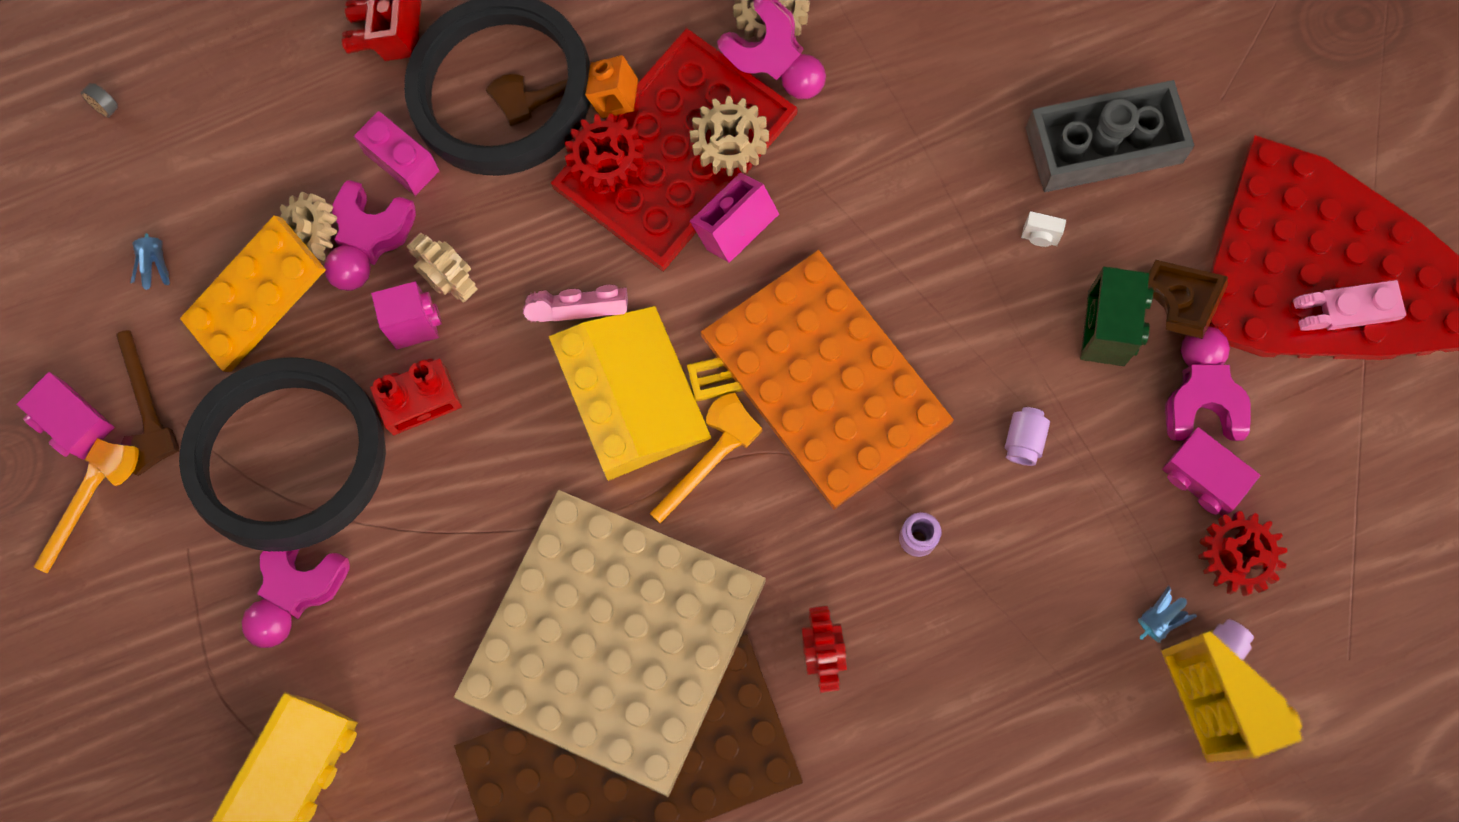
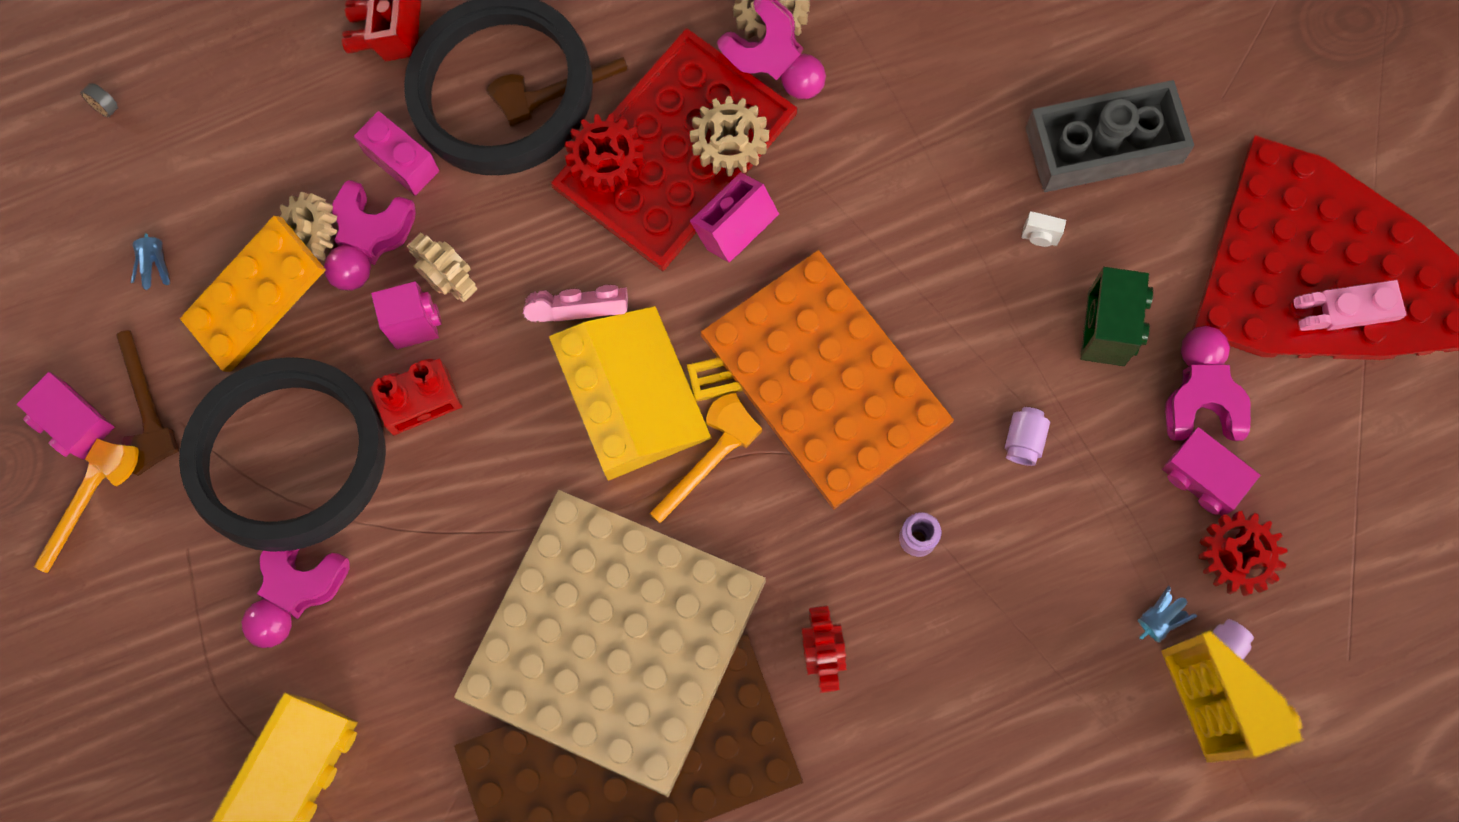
(611, 86): orange brick -> none
(1187, 296): reddish brown tile -> none

